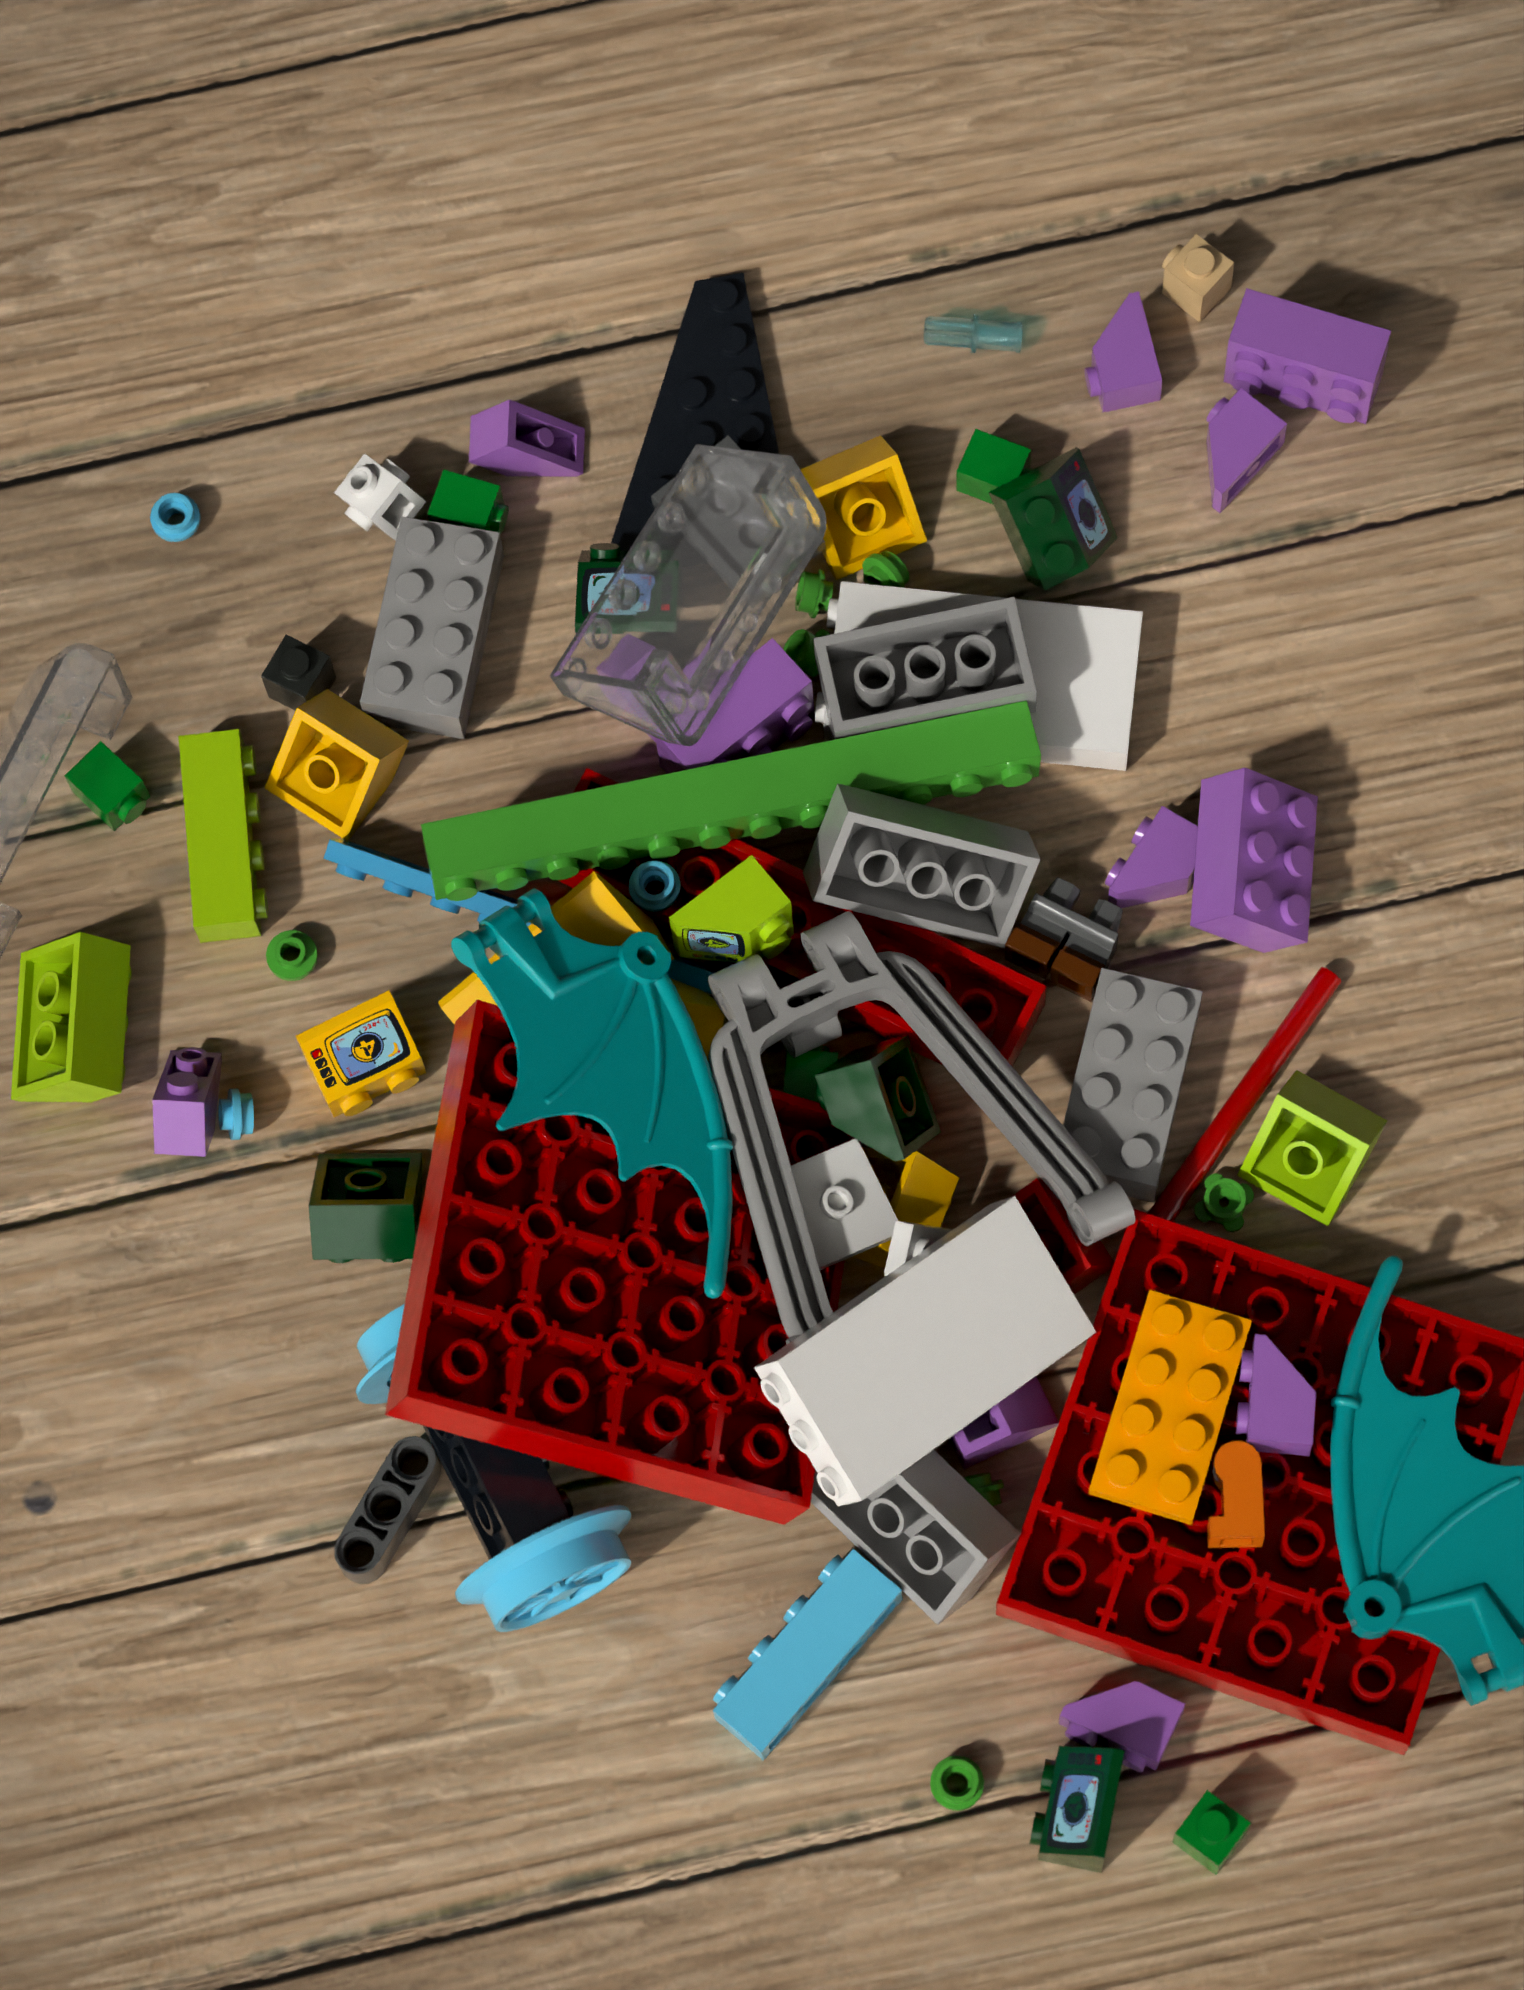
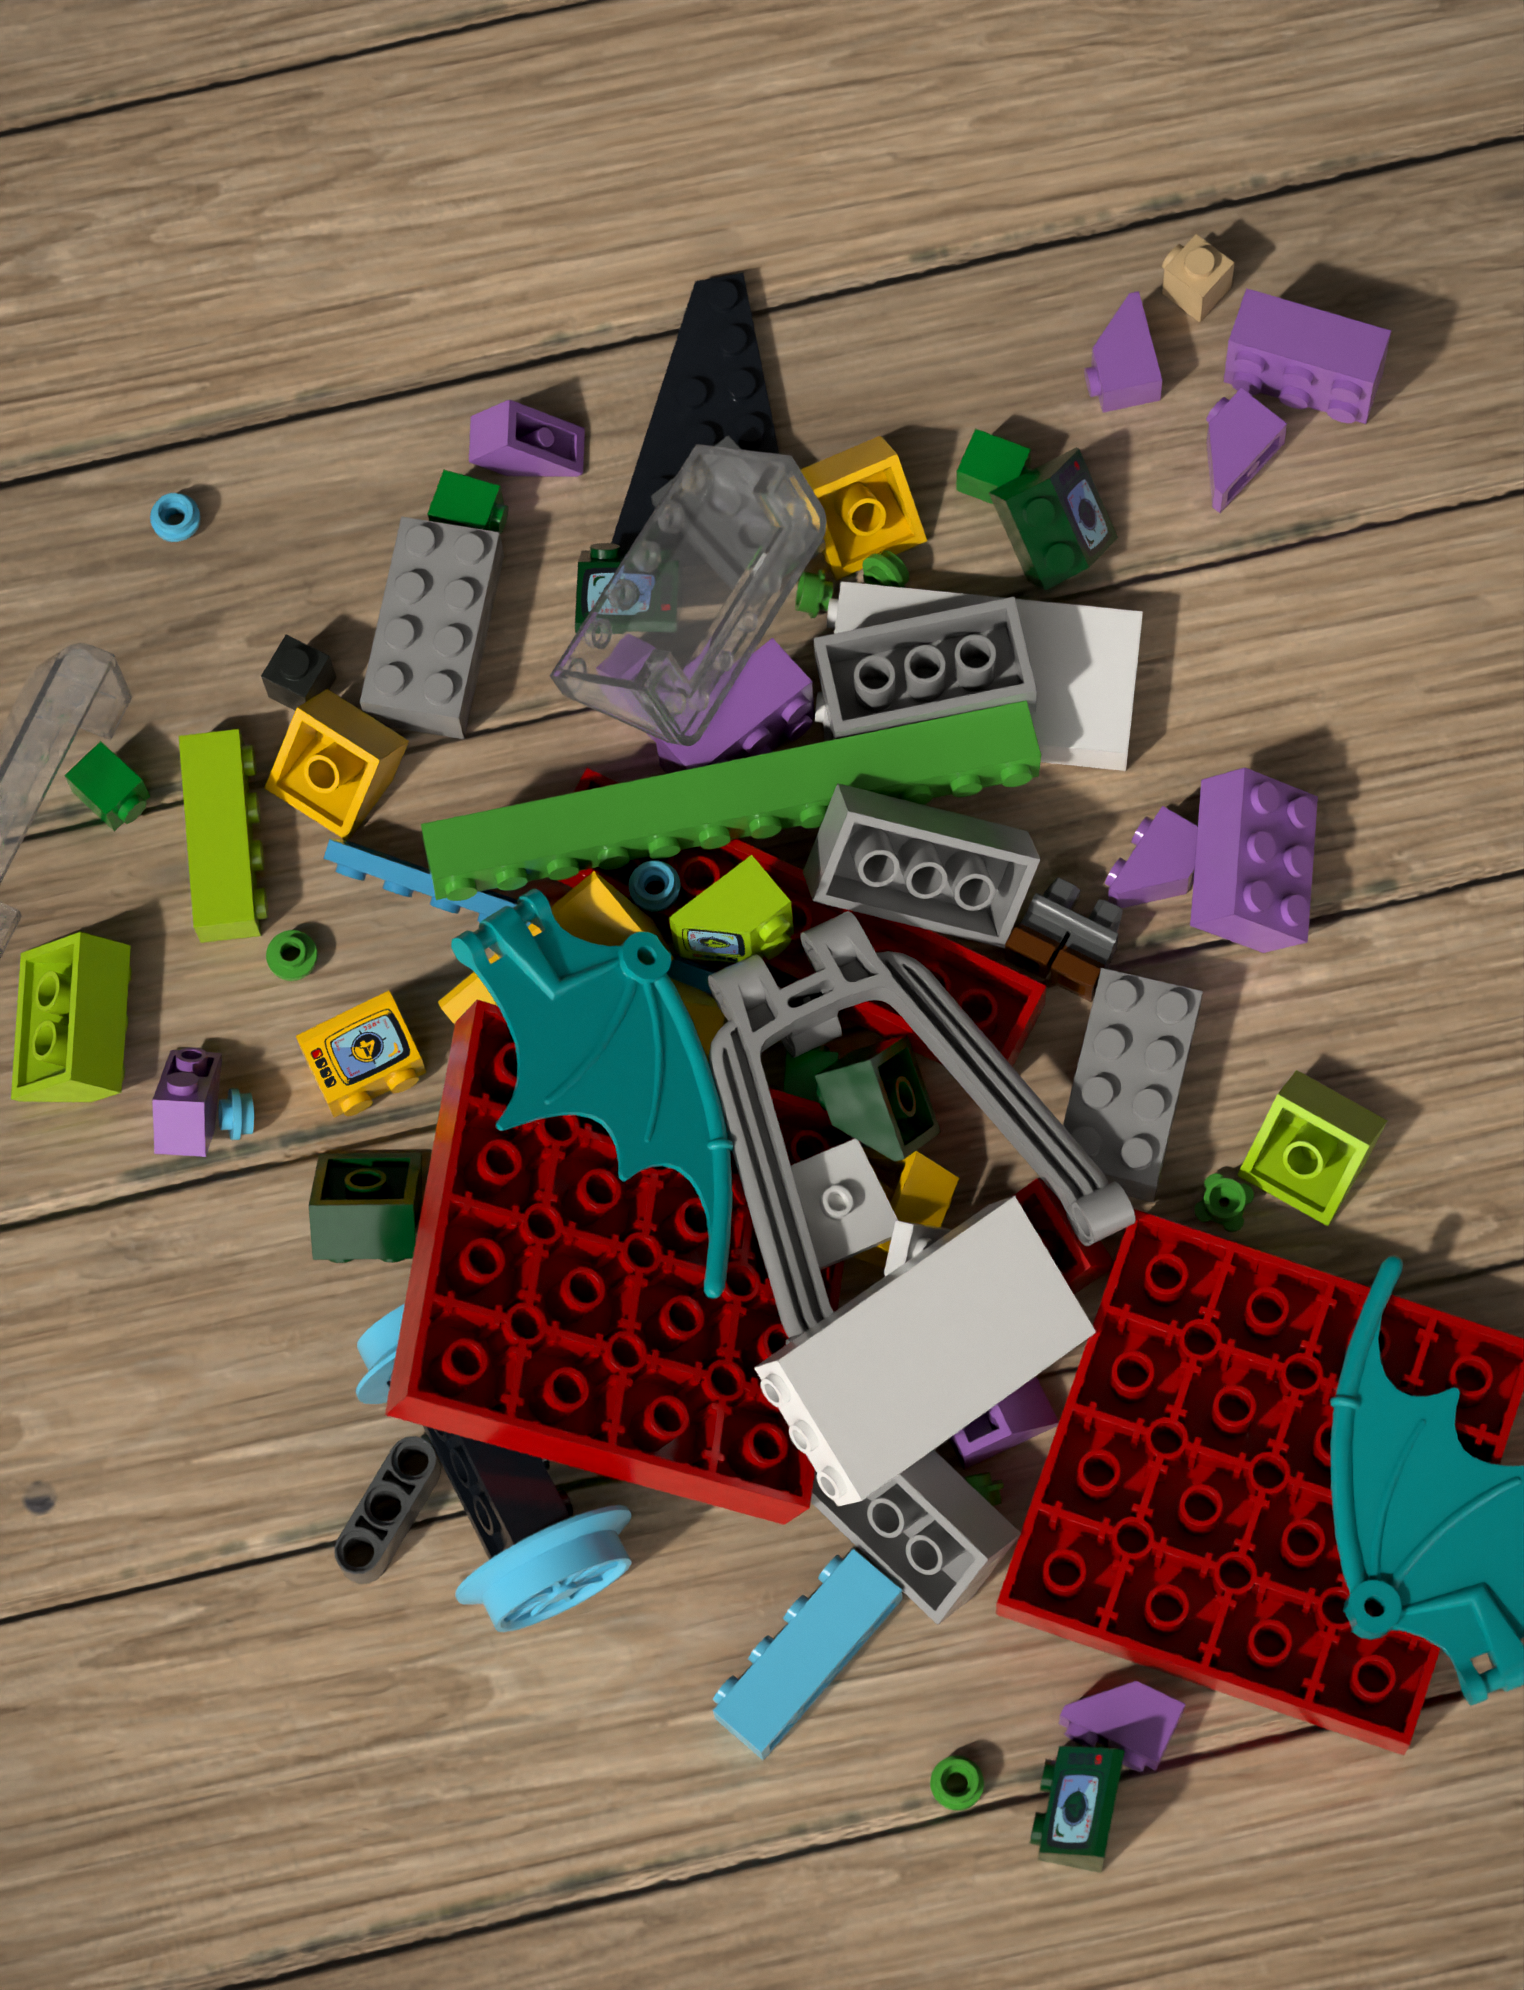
(372, 489): white brick -> none
(801, 649): bright green plate -> none
(973, 333): clear light blue axle -> none
(1170, 1407): light orange plate -> none
(1211, 1832): green brick -> none
(1239, 1478): orange leg -> none
(1246, 1095): red piece -> none
(1278, 1404): medium lavender slope -> none

